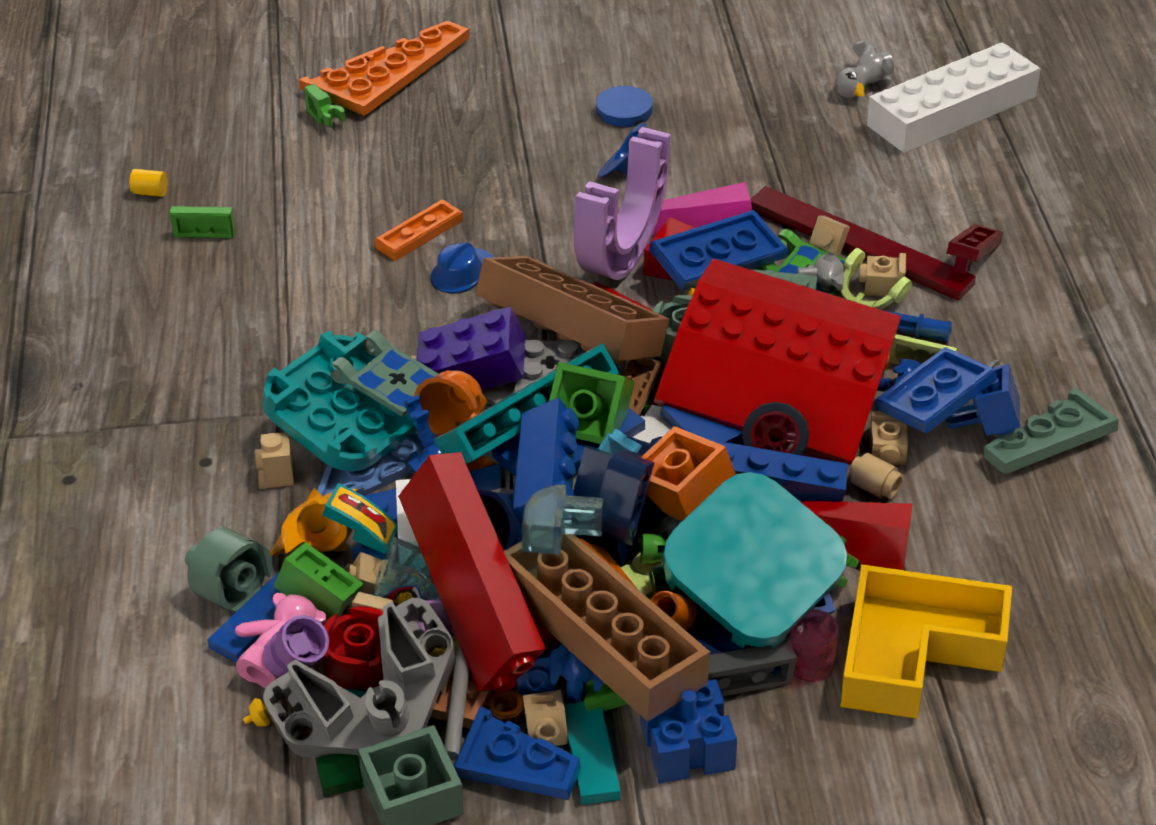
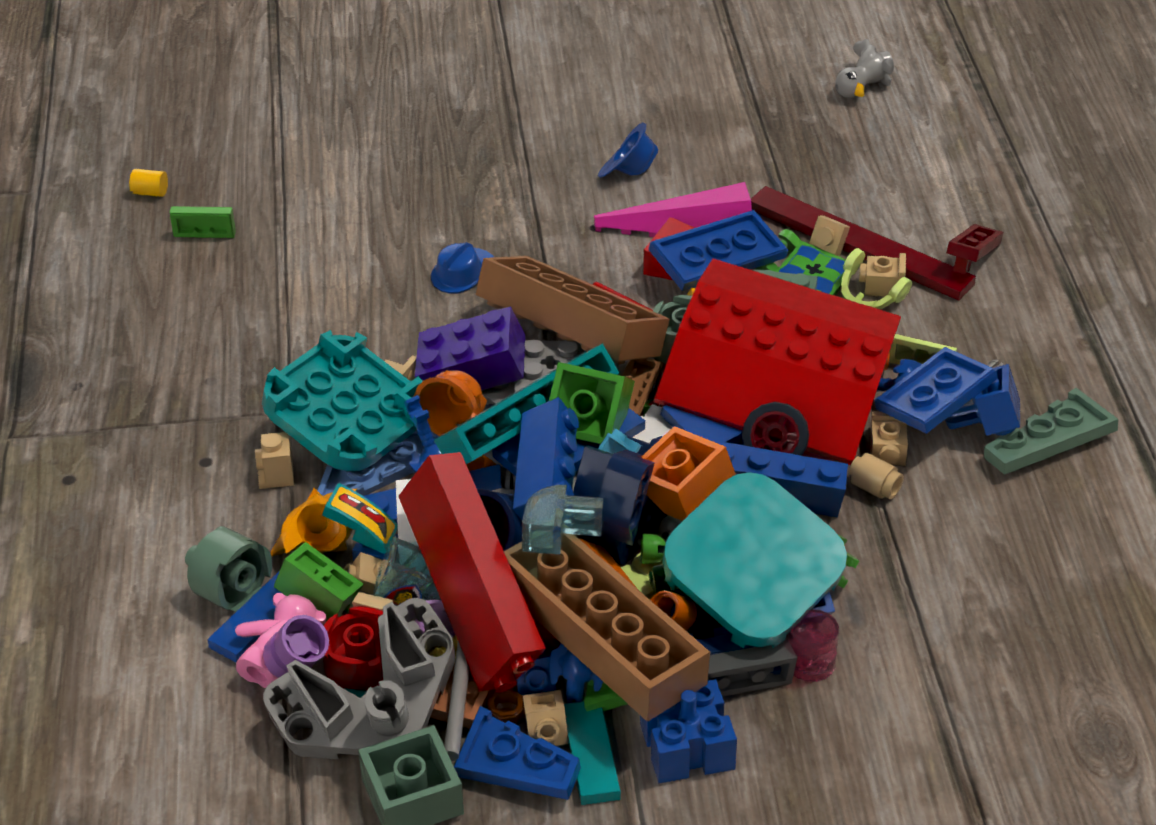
(258, 714): yellow rock -> none
(320, 106): bright green plate -> none
(338, 773): dark green tile -> none
(381, 73): orange wing -> none
(388, 377): sand green flag -> none
(418, 230): orange tile -> none
(614, 241): lavender piece -> none
(624, 105): blue tile -> none
(829, 271): light grey piece -> none
(873, 531): red wedge -> none
(917, 619): yellow piece -> none
(924, 327): blue axle -> none
(952, 97): white brick -> none

